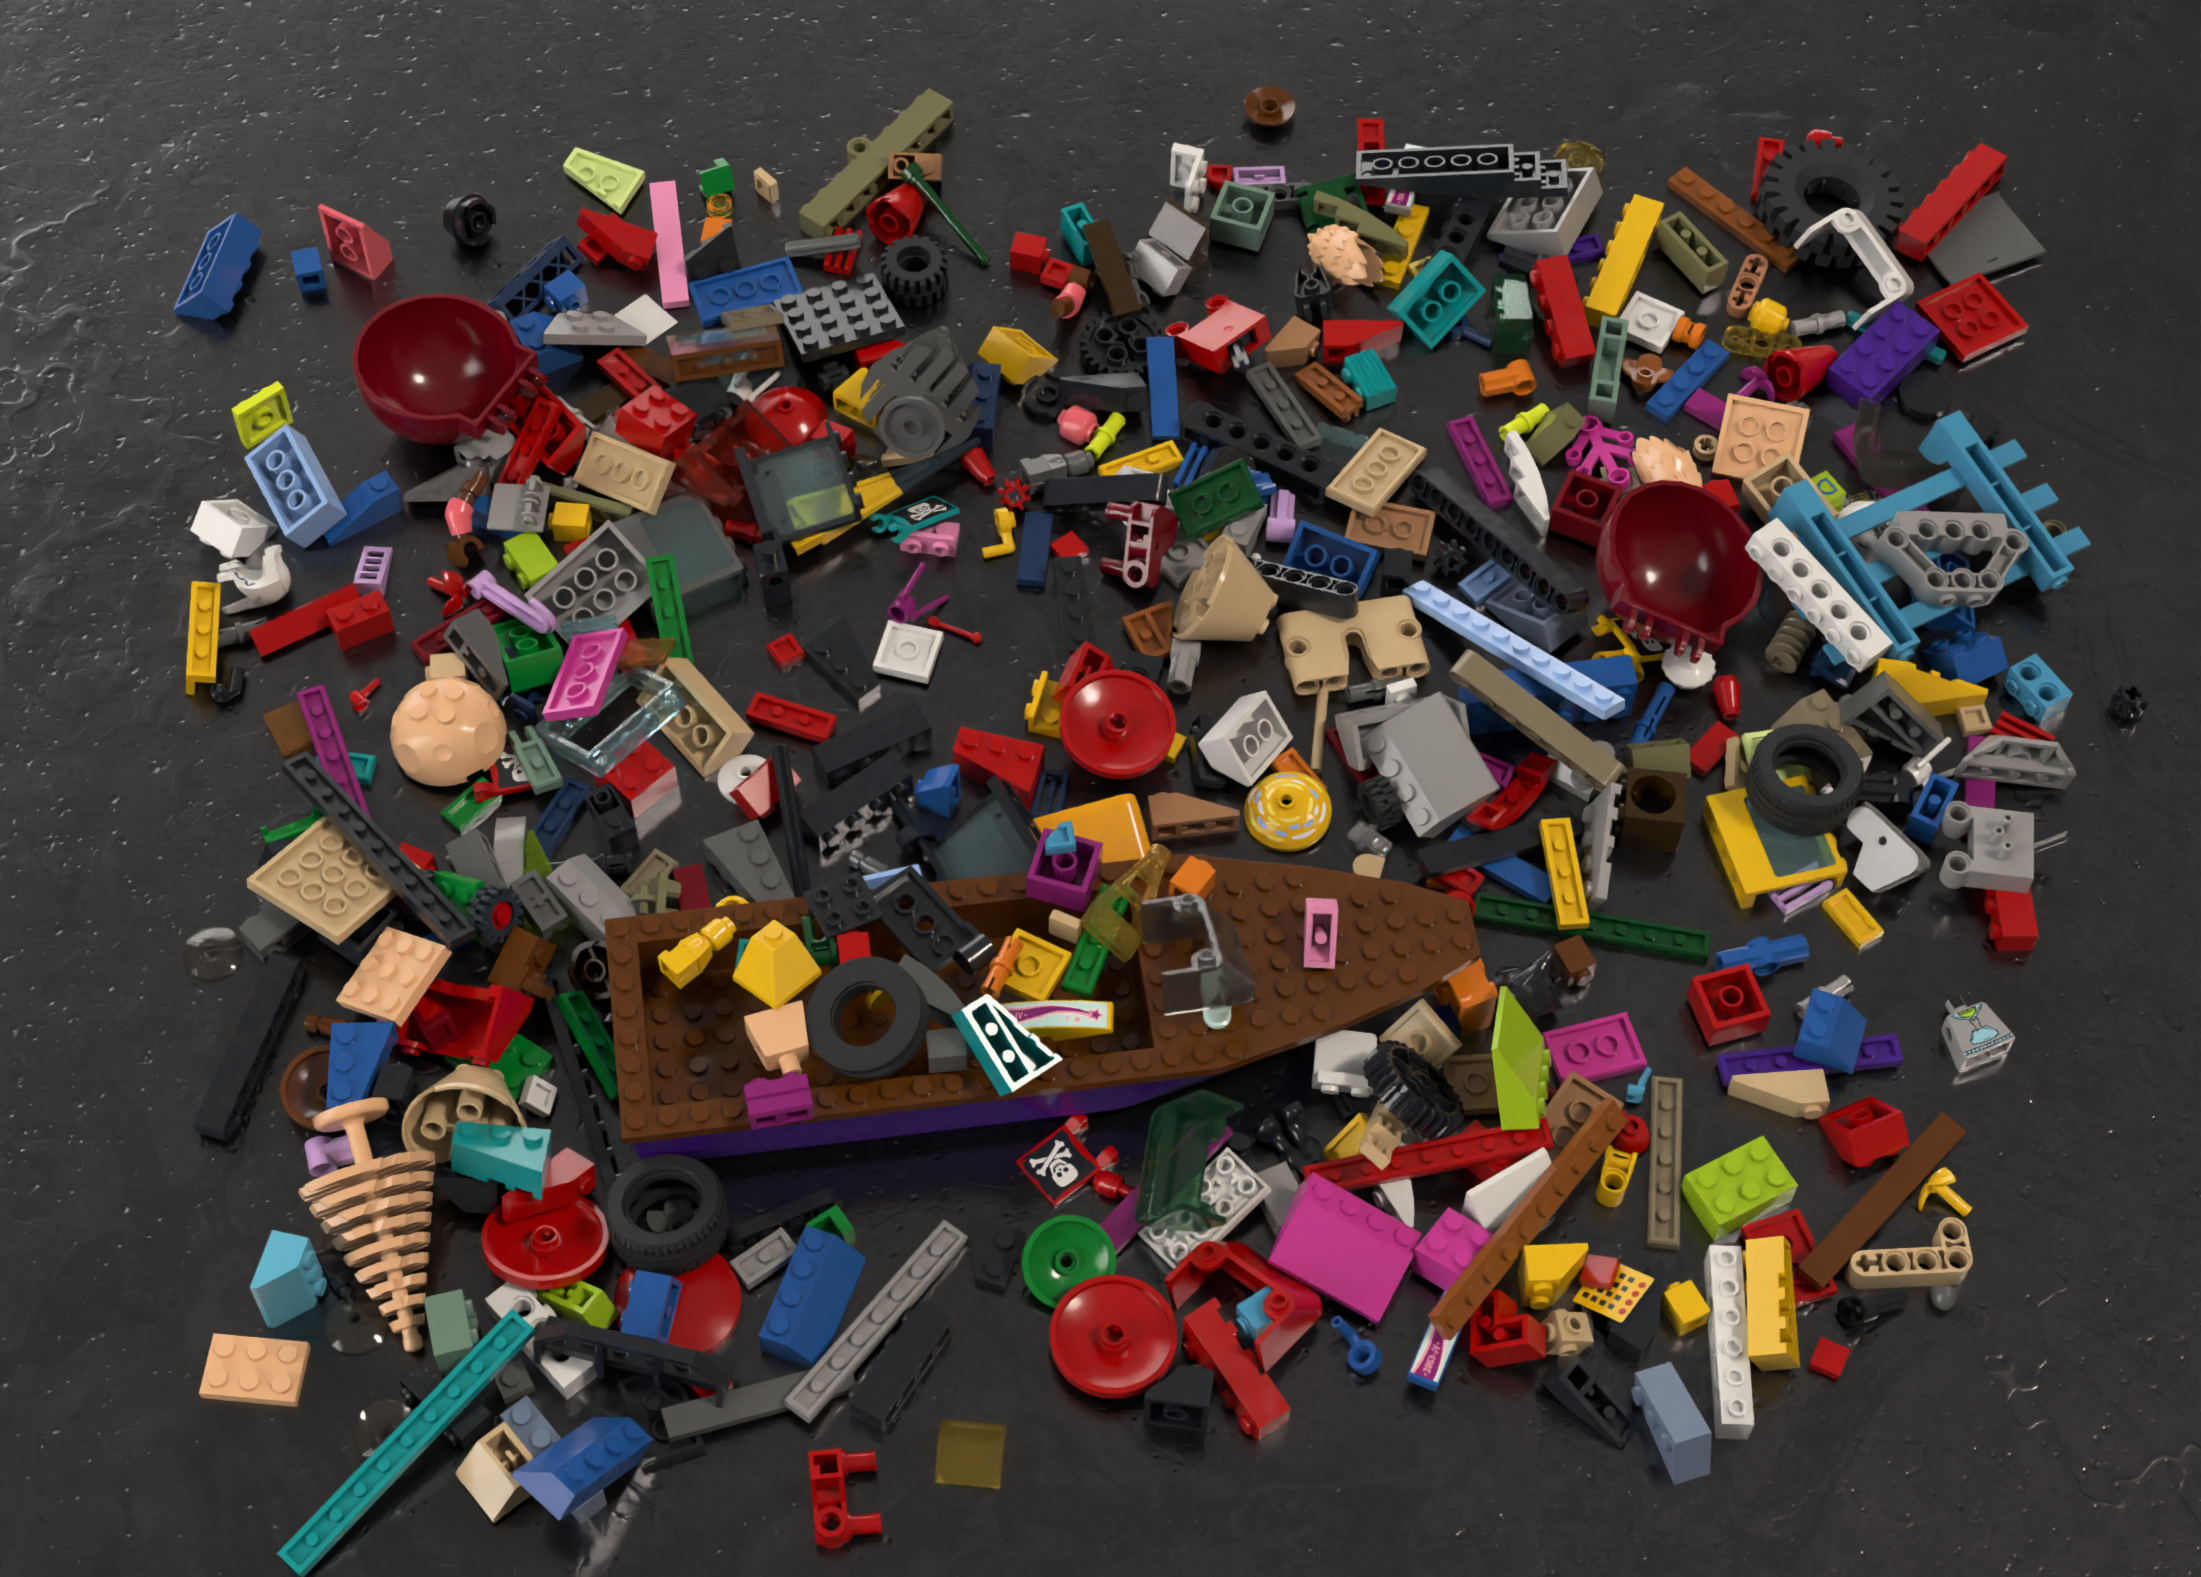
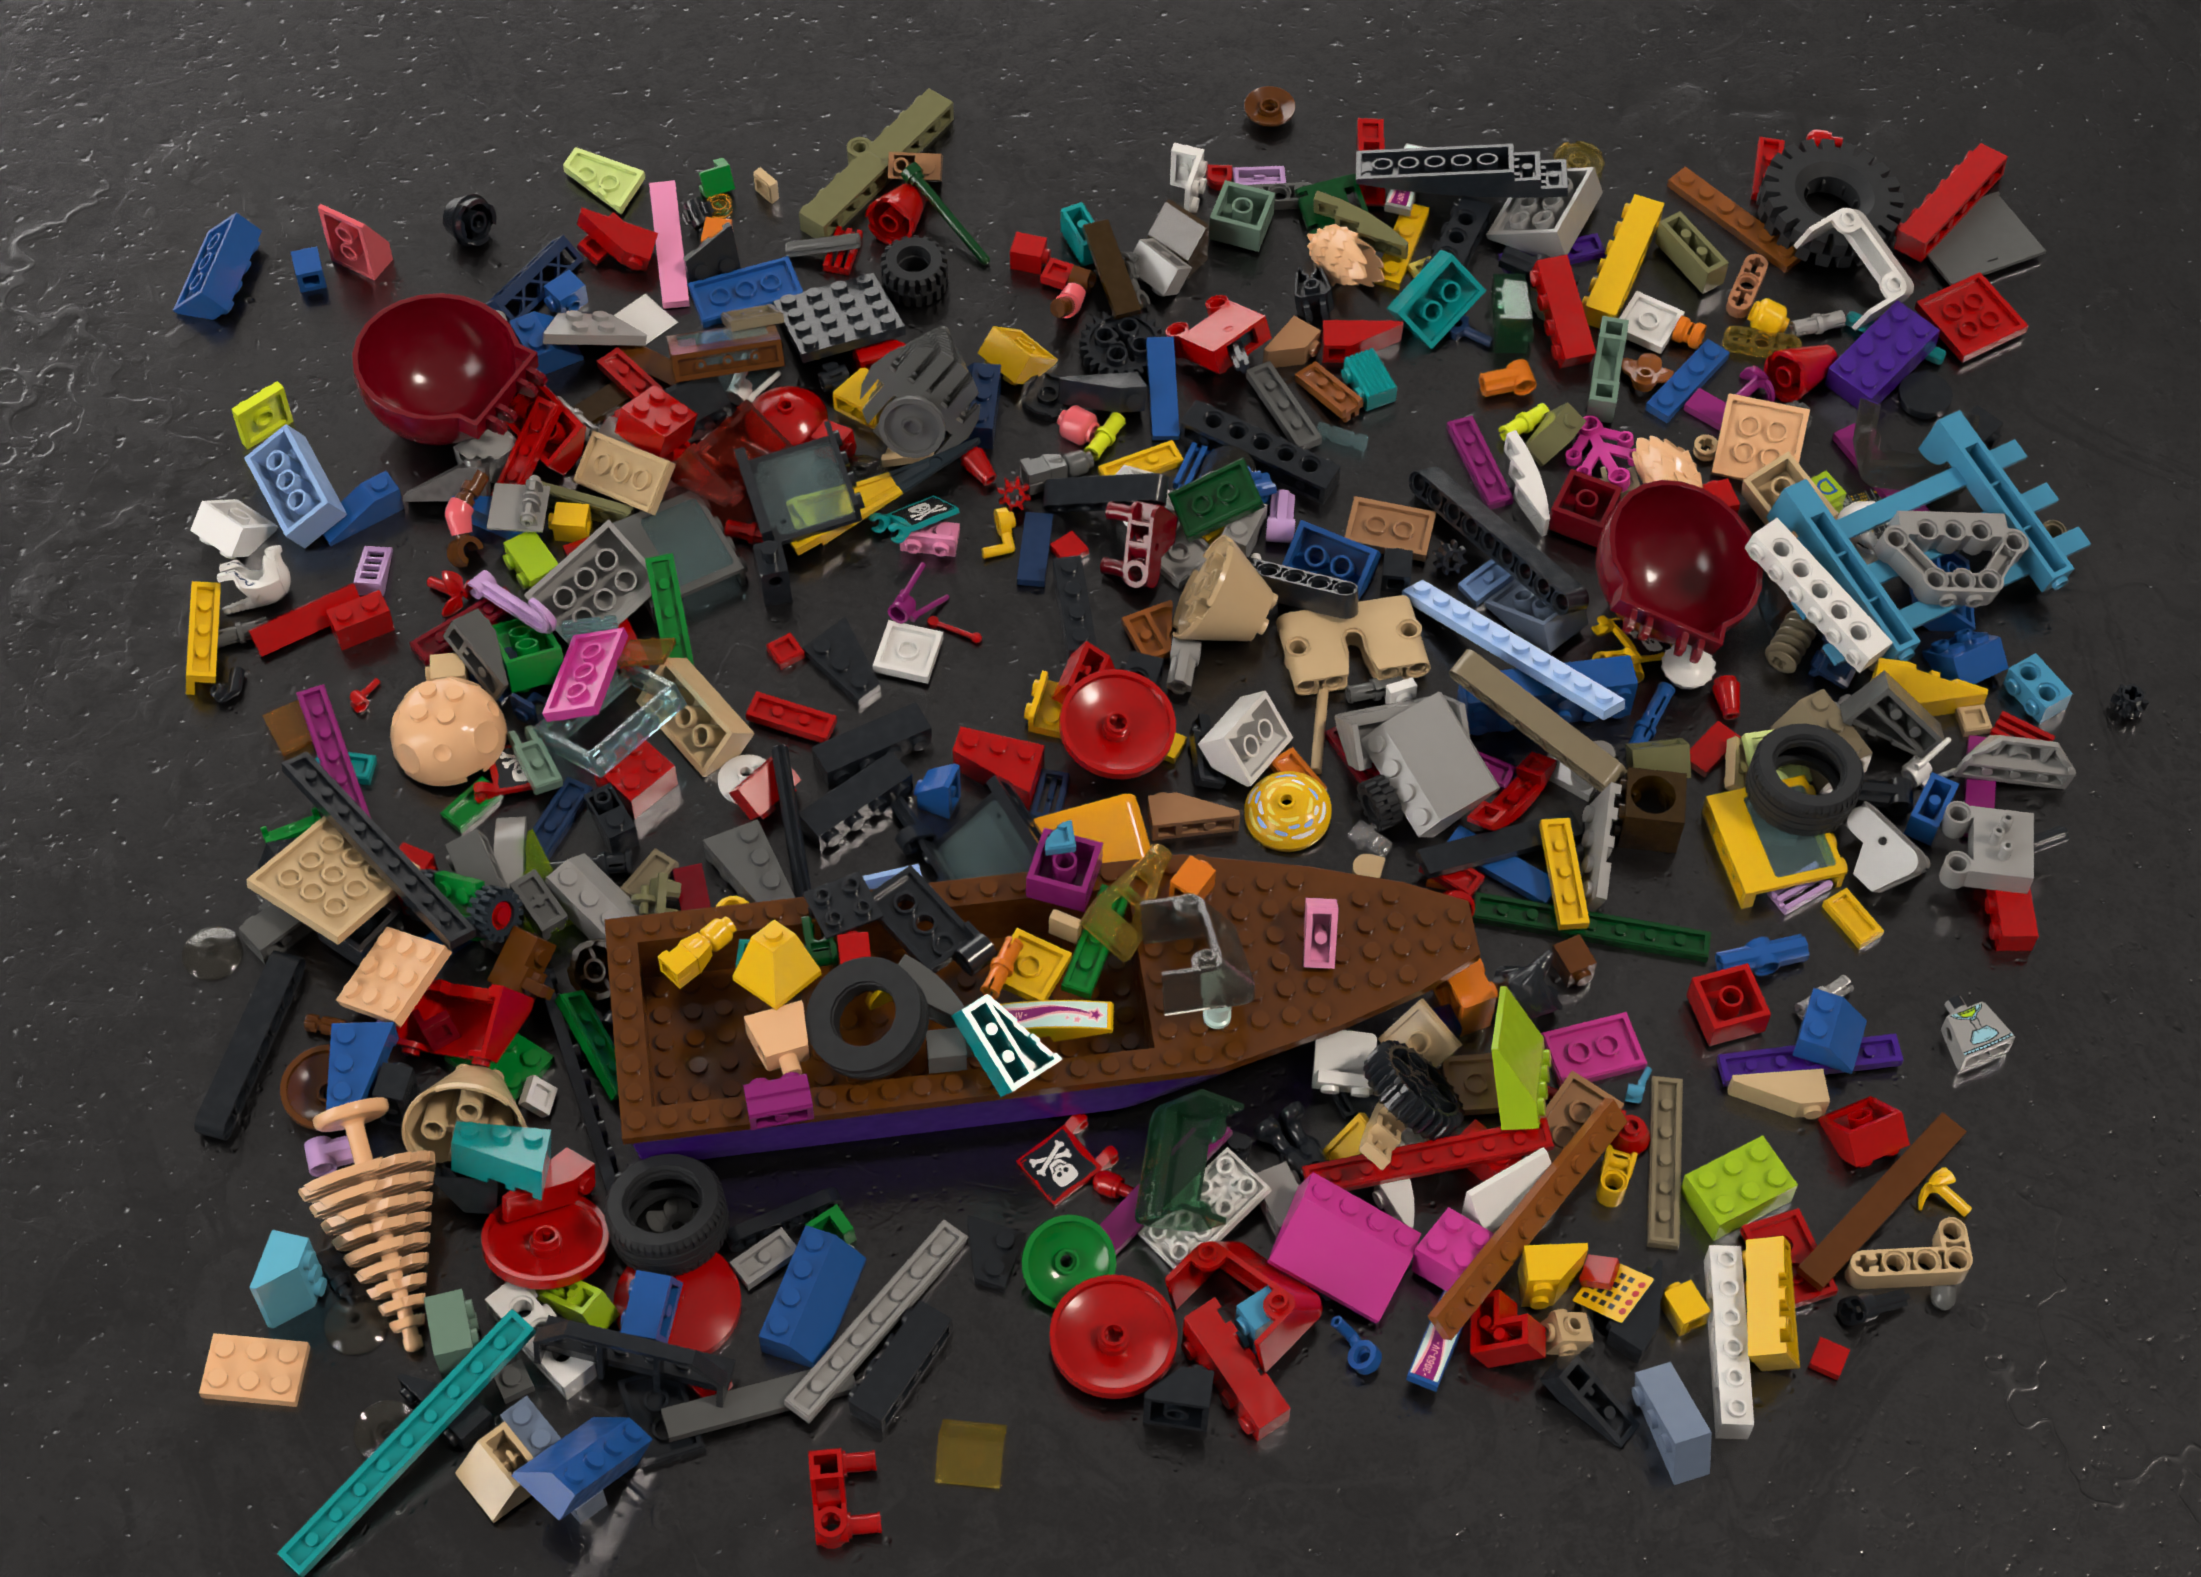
(696, 212): none -> black gear
(868, 865): dark grey axle -> none
(1375, 472): tan tile -> none

